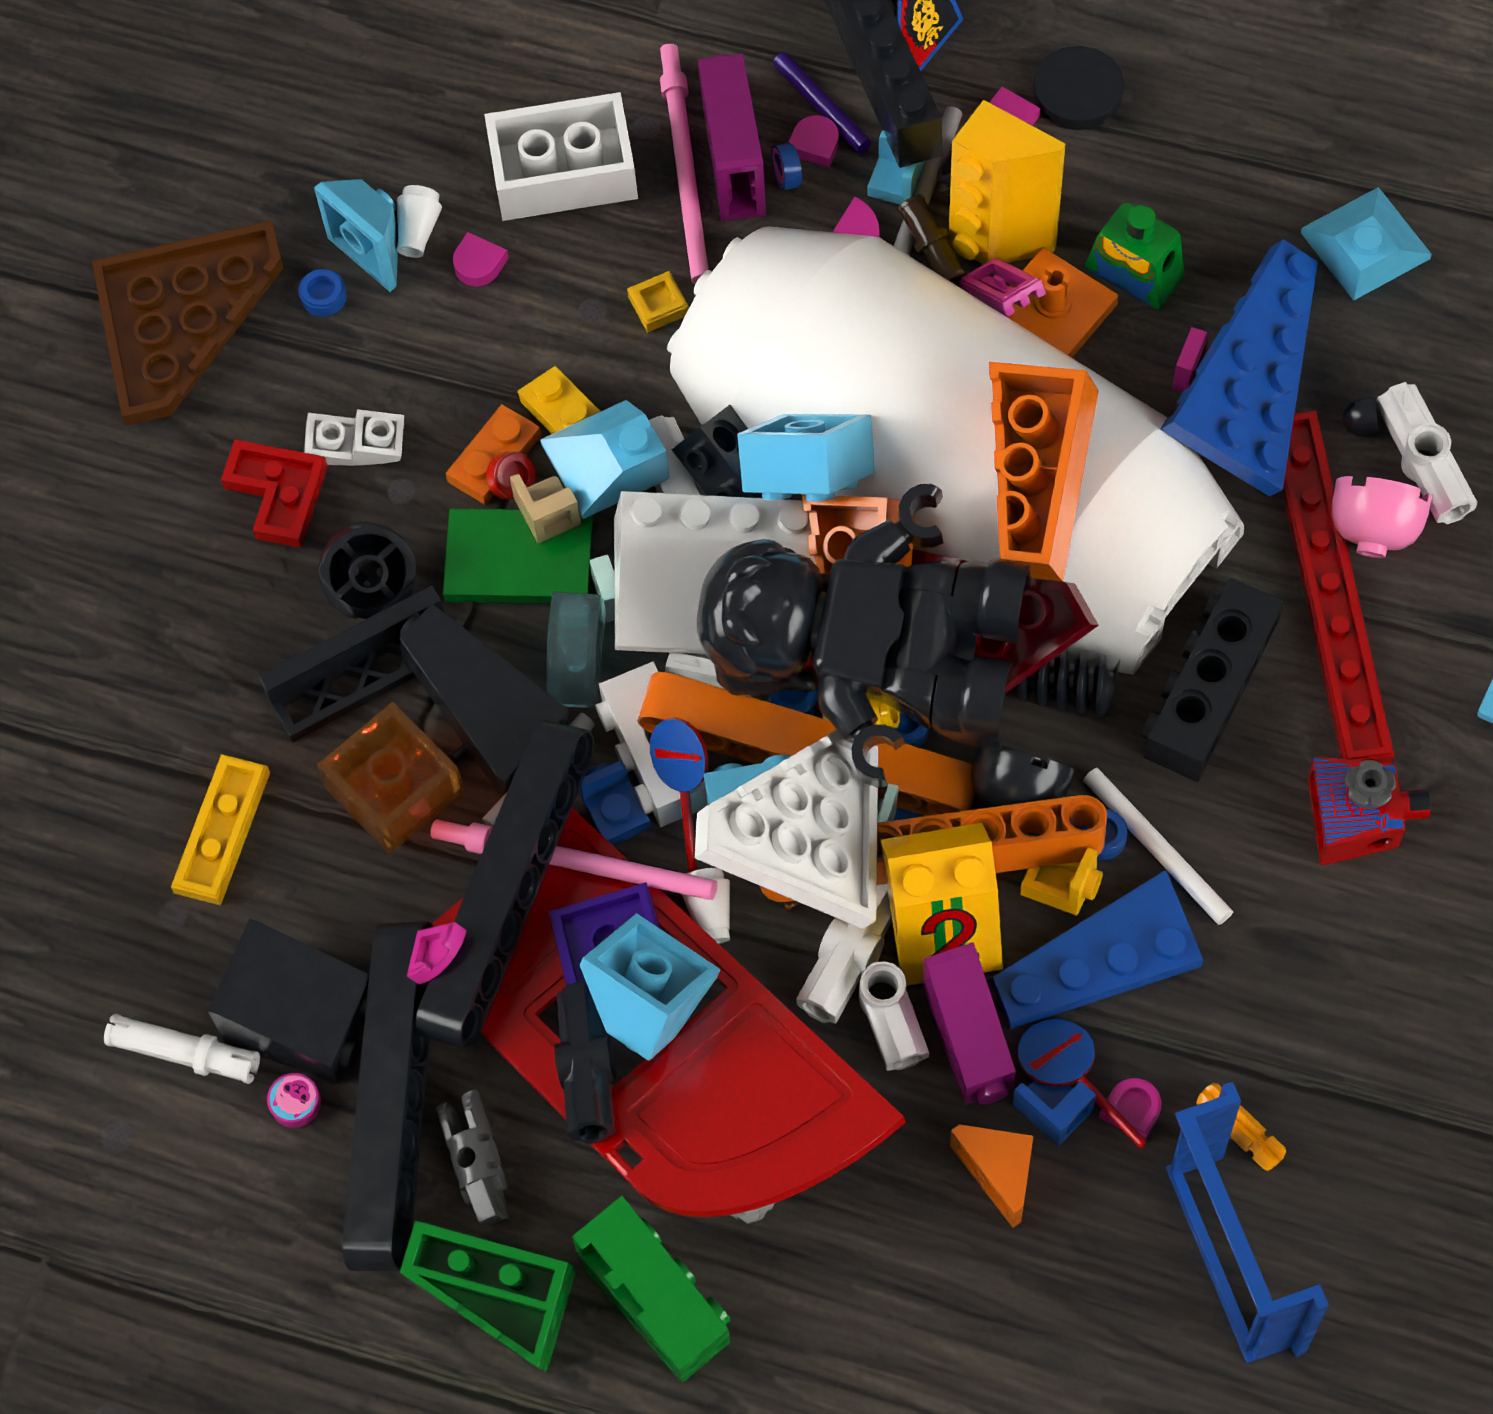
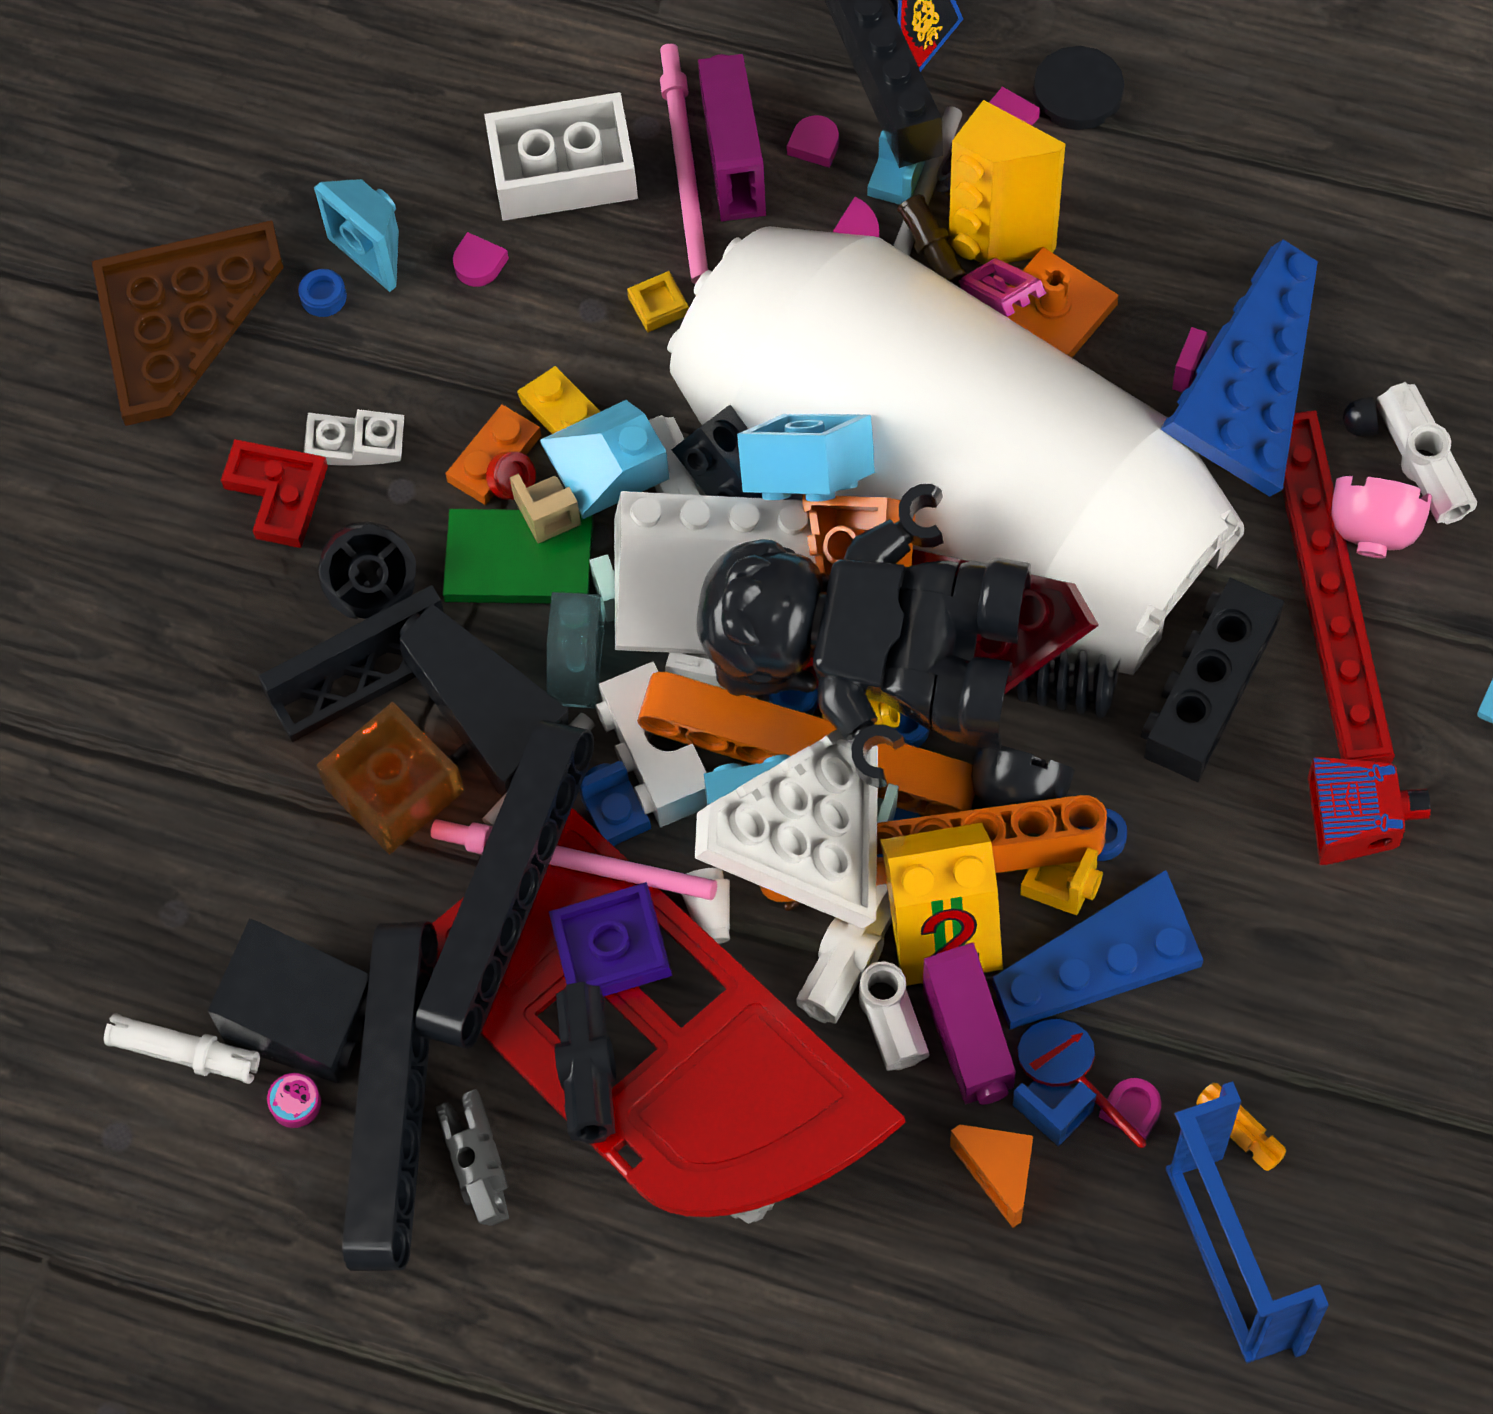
(220, 829): yellow tile -> none
(416, 217): white cone -> none
(434, 951): dark pink tile -> none
(493, 1285): green wedge -> none
(645, 984): medium azure slope -> none
(652, 1289): green wedge -> none
(680, 762): blue piece -> none
(786, 166): blue tile -> none
(821, 102): dark purple bar -> none
(1040, 460): orange wedge -> none
(1138, 255): green torso -> none
(1158, 846): white bar -> none
(1366, 243): medium azure slope -> none
(1366, 796): dark grey plate -> none

